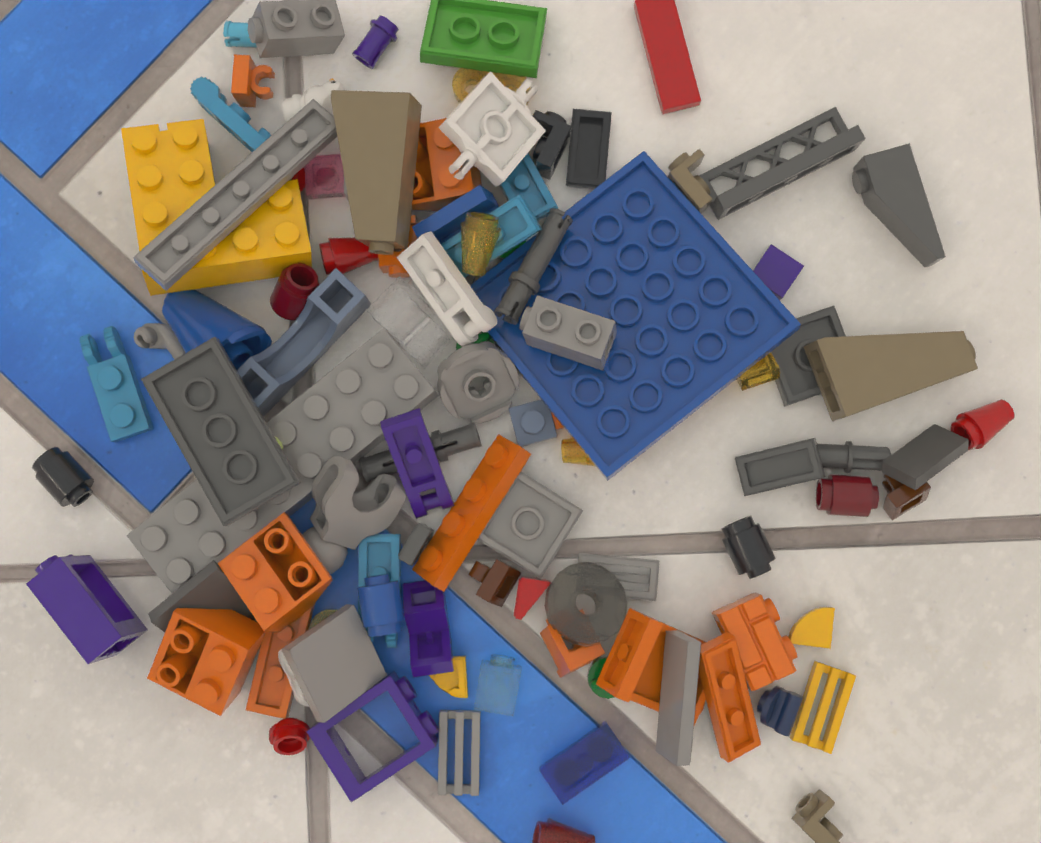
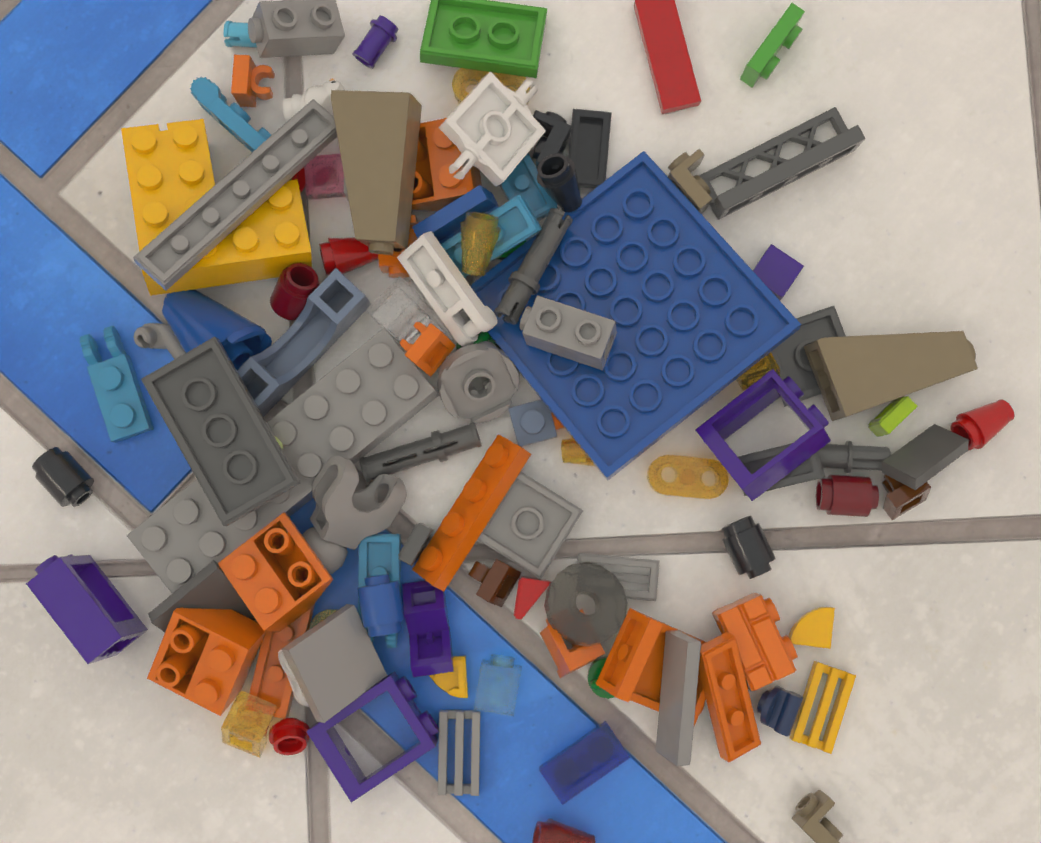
(248, 723): none -> clear yellow bracket
(416, 462): dark purple plate -> none
(429, 349): none -> orange tile
(559, 179): none -> black cone
(688, 477): none -> clear yellow plate
(745, 408): none -> dark purple window
(783, 34): none -> bright green plate
(892, 416): none -> lime tile
(898, 199): dark grey slope -> none

